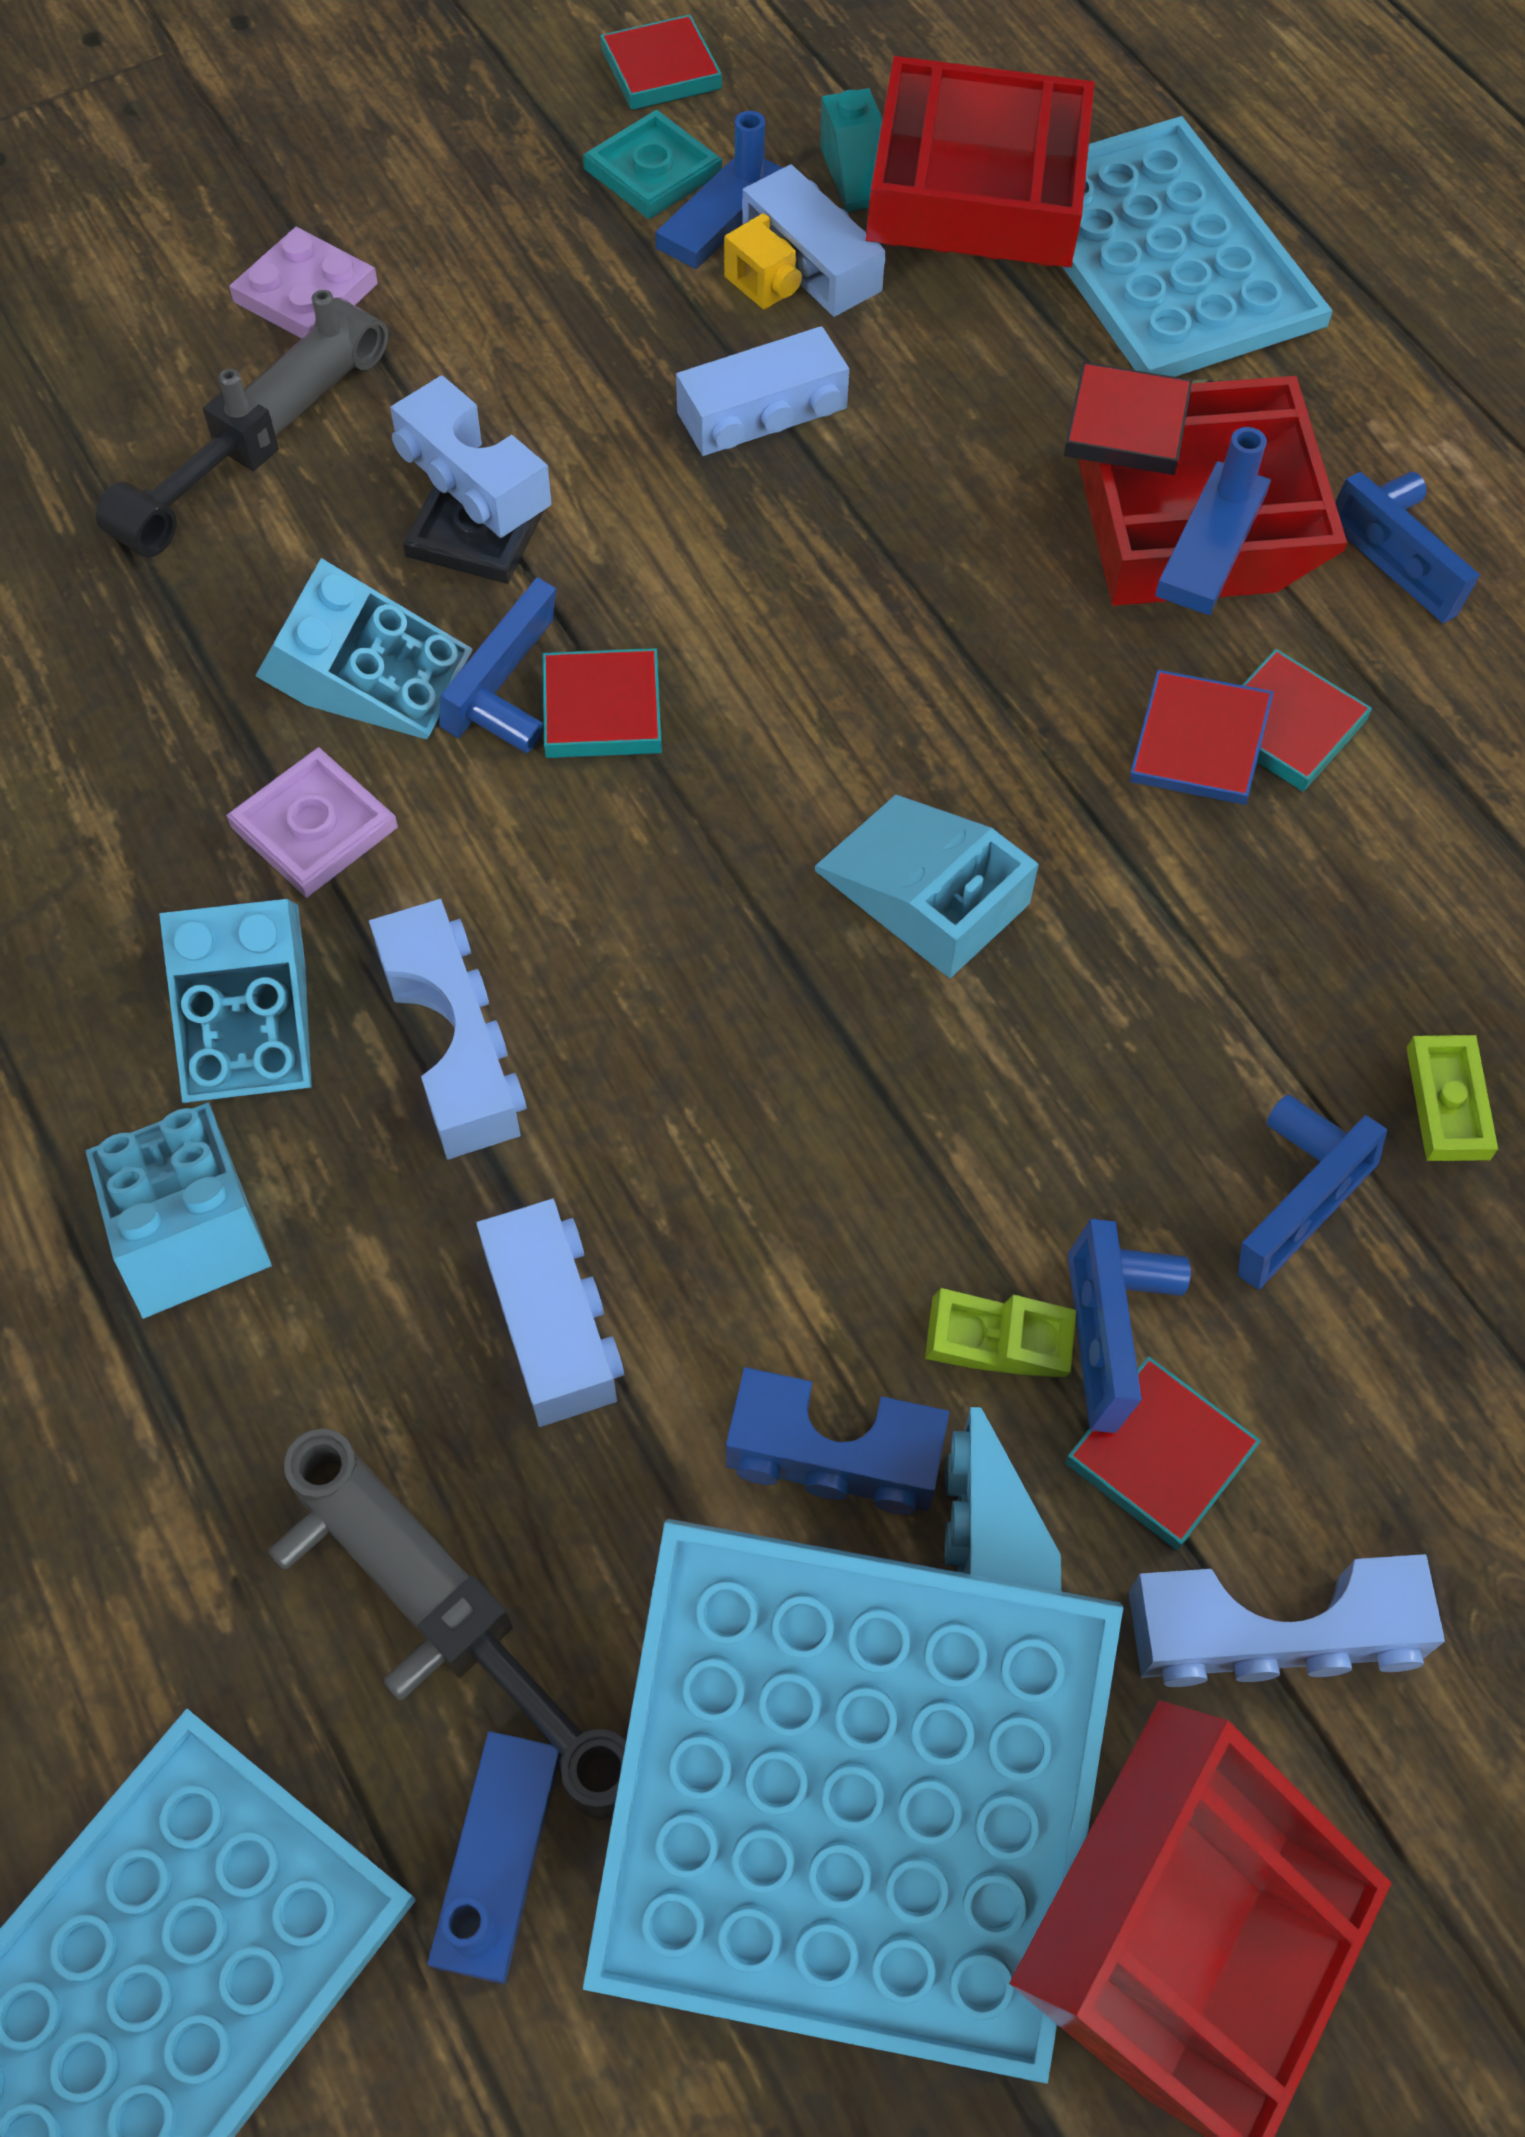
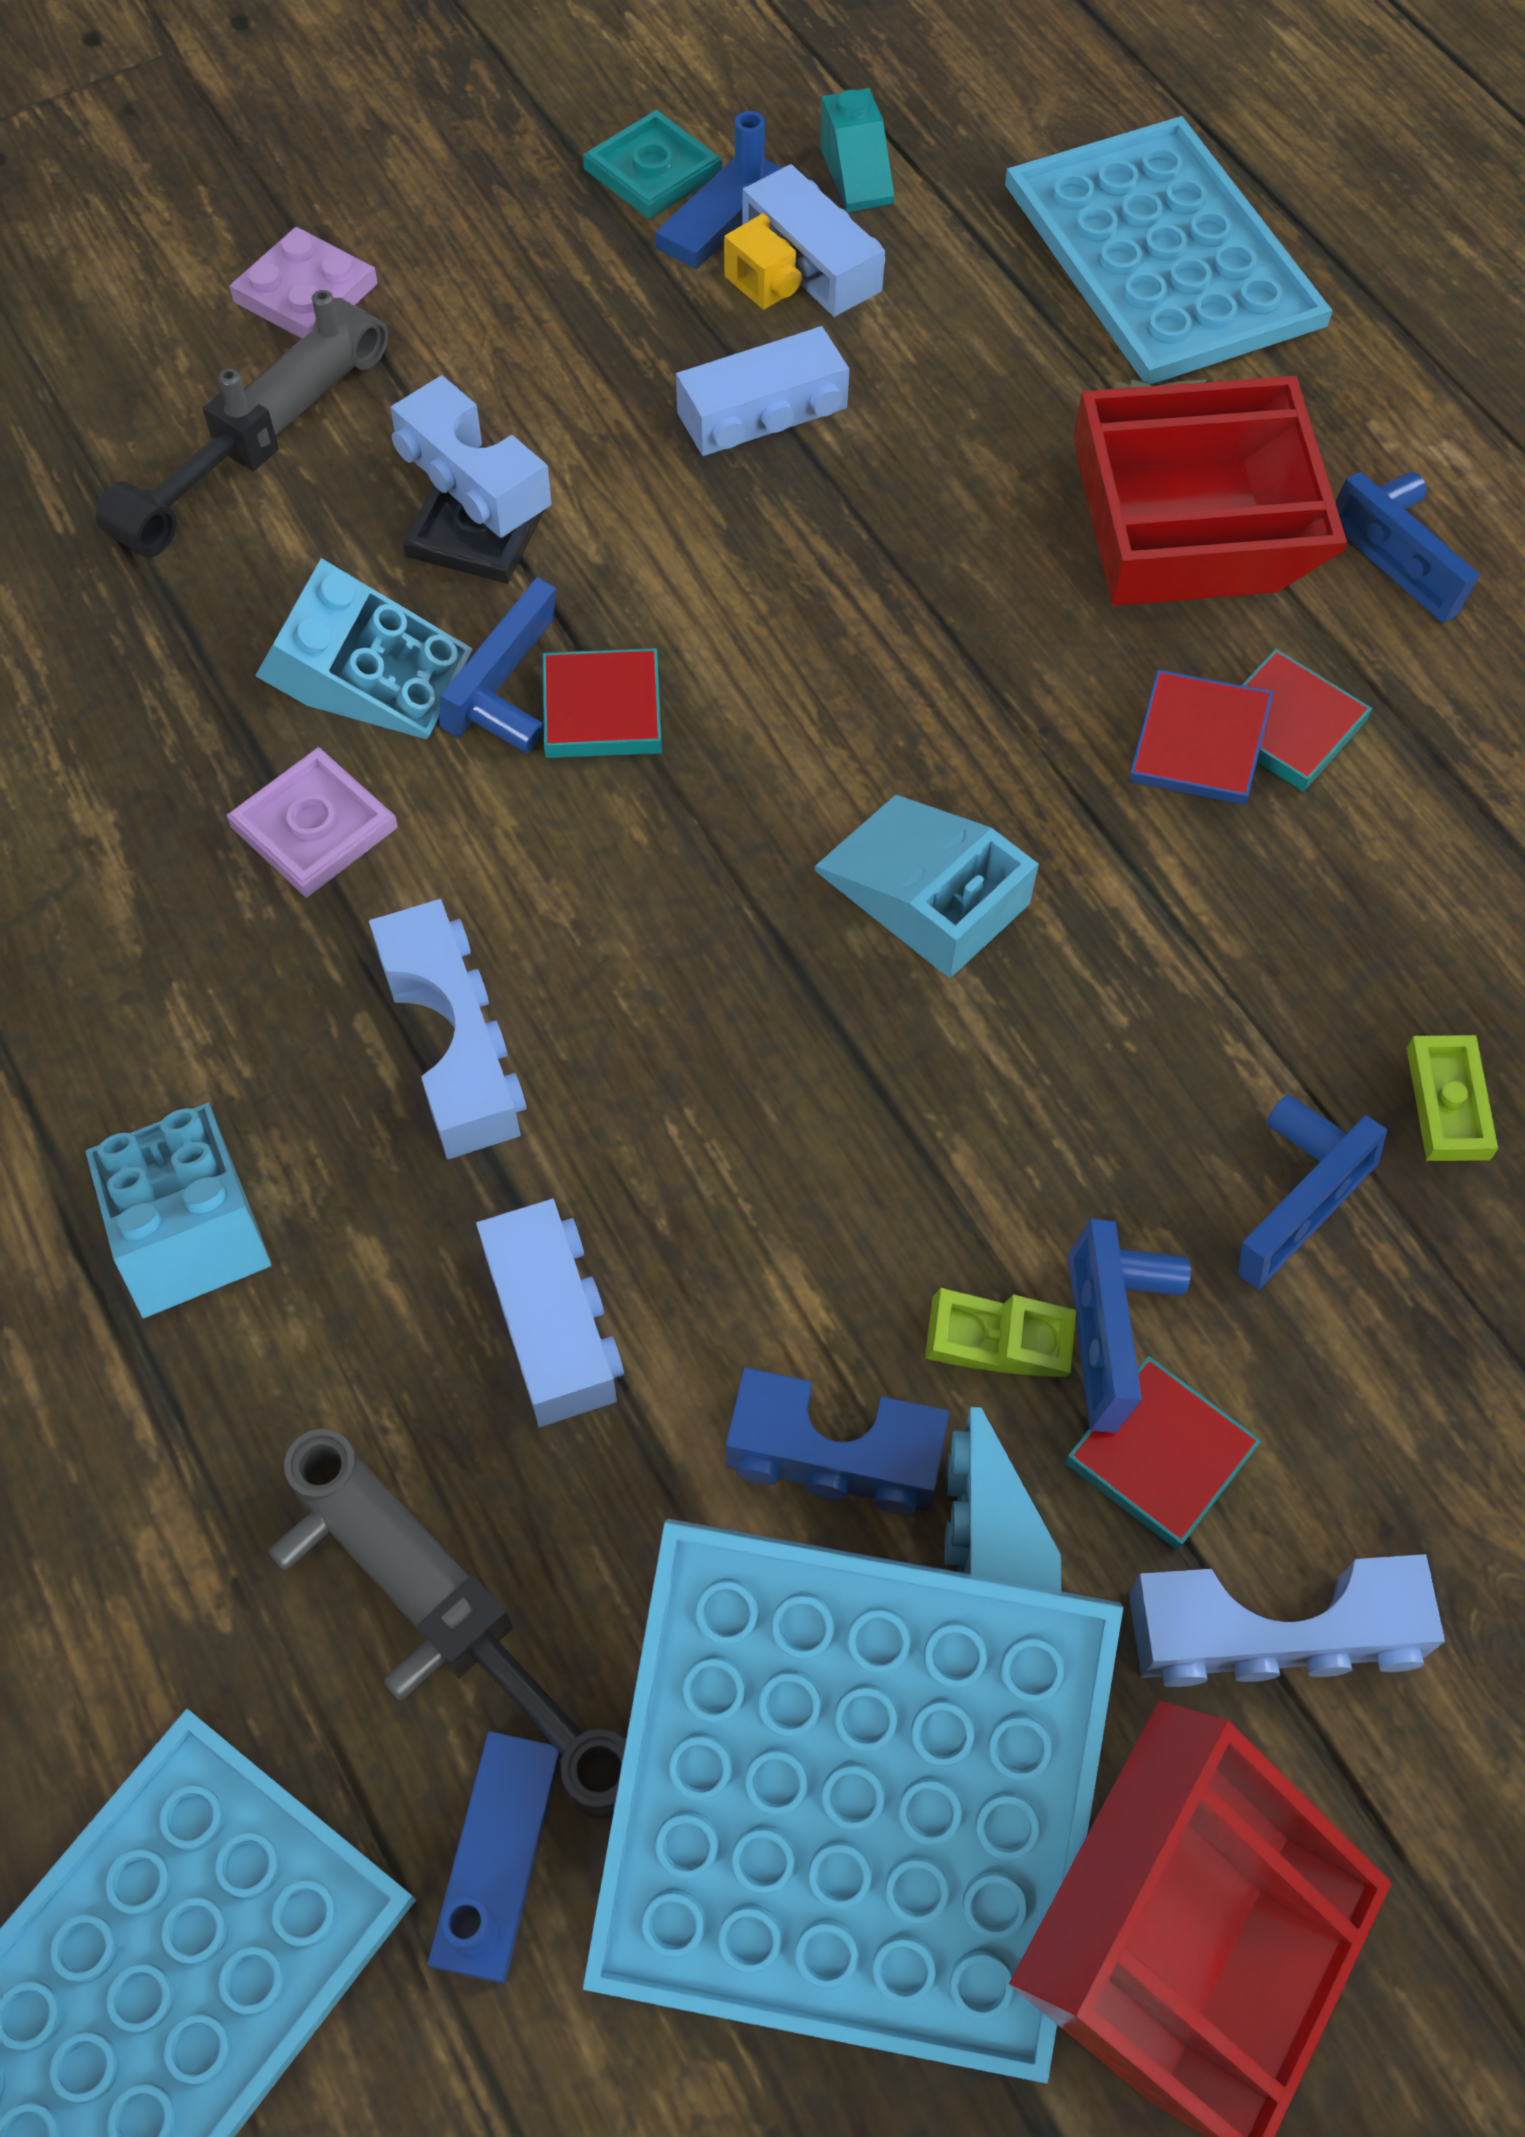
(238, 999): medium azure slope -> none
(661, 62): red tile -> none
(981, 162): red slope -> none
(1128, 418): red tile -> none
(1217, 526): blue piece -> none

